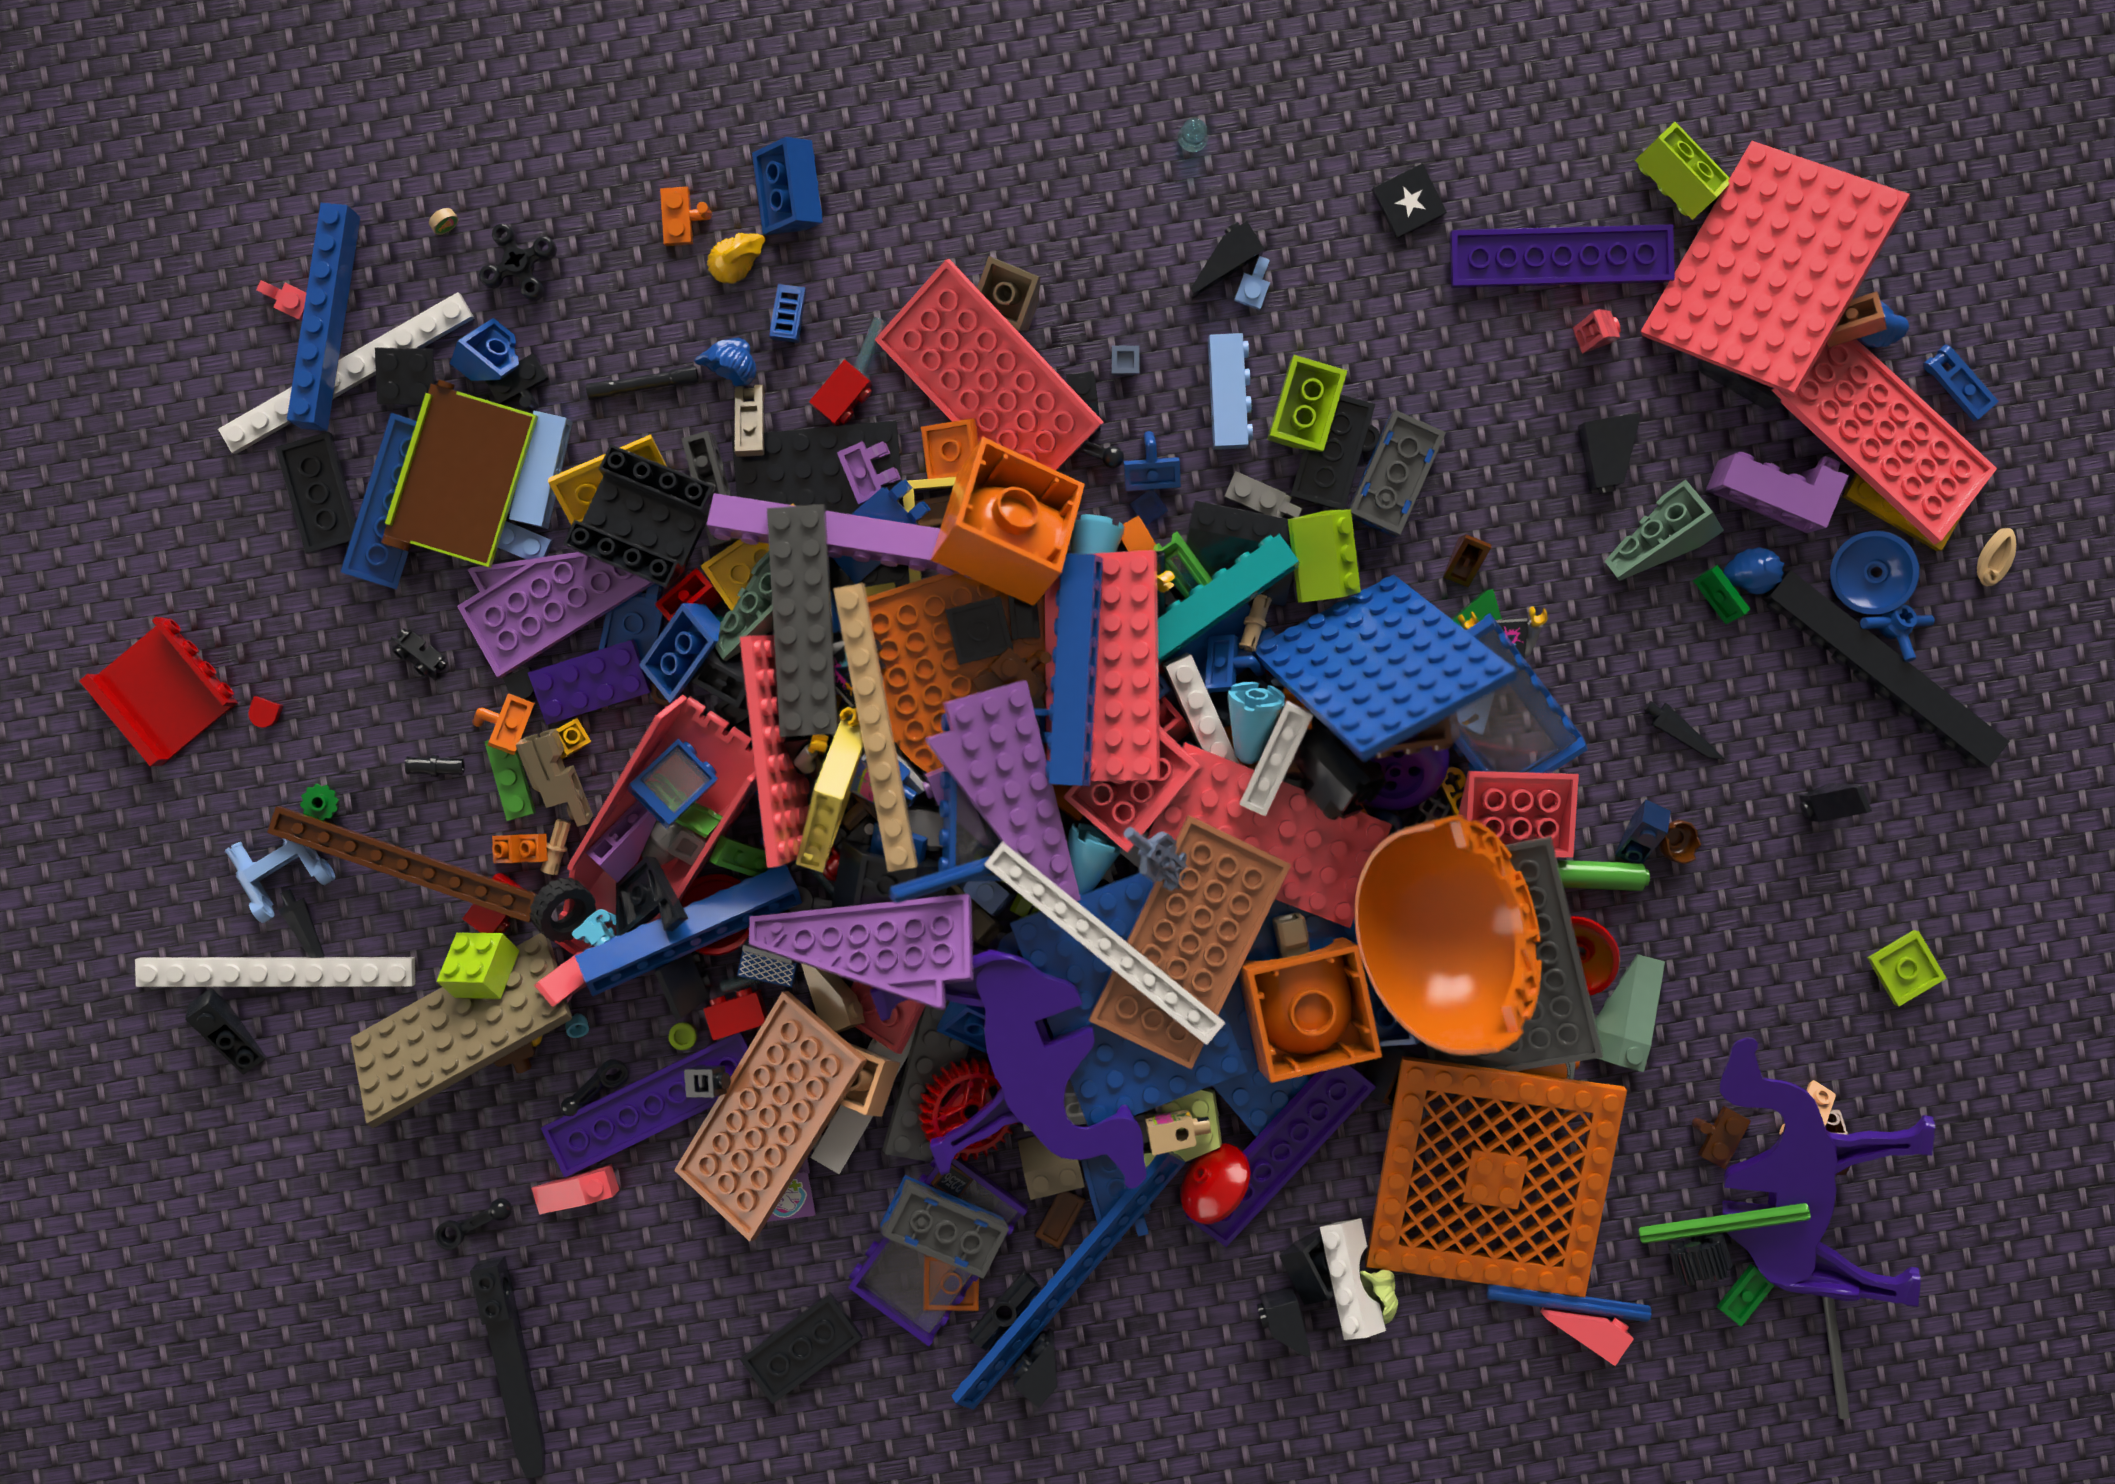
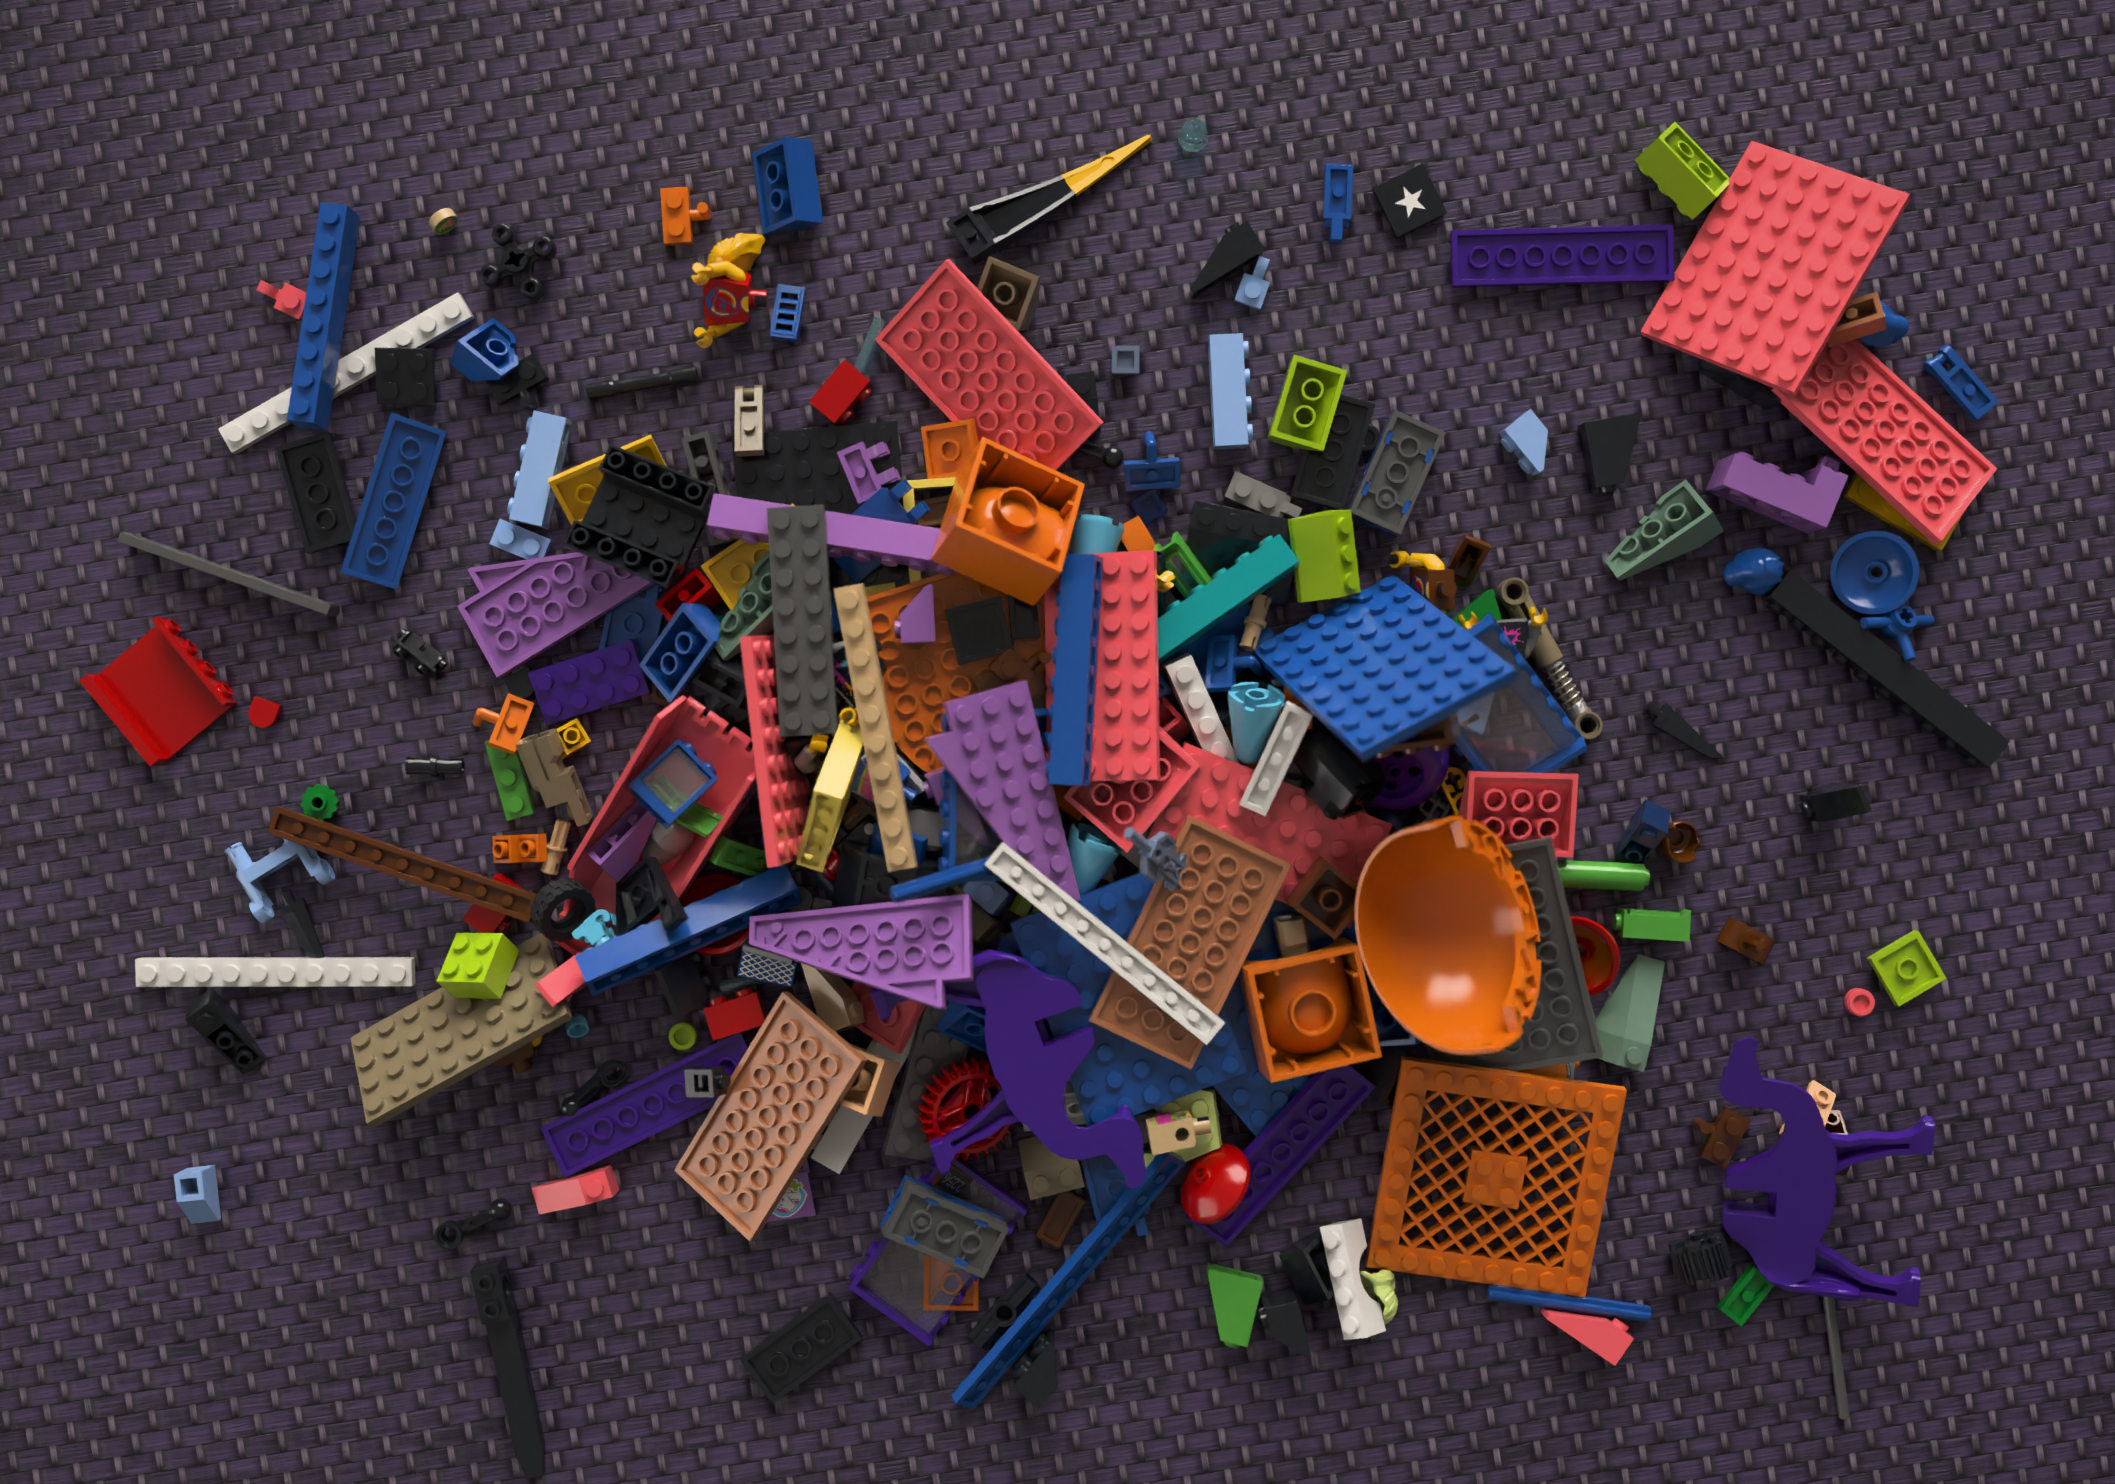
(198, 1193): none -> light blue slope
(228, 573): none -> dark grey tile
(459, 475): reddish brown door -> none
(687, 845): dark grey plate -> none
(726, 299): none -> torso
(730, 360): blue hair -> none
(917, 619): none -> medium lavender slope
(1006, 219): none -> black plate
(1234, 1301): none -> bright green slope
(1325, 897): none -> reddish brown brick
(1337, 199): none -> blue hinge
(1429, 579): none -> torso
(1528, 441): none -> light blue slope
(1548, 657): none -> dark tan piece
(1597, 330): coral slope -> none
(1652, 924): none -> bright green window
(1721, 594): green plate -> none
(1725, 1223): bright green axle -> none
(1745, 940): none -> reddish brown beam
(1859, 1002): none -> coral tile
(1996, 557): tan arm -> none

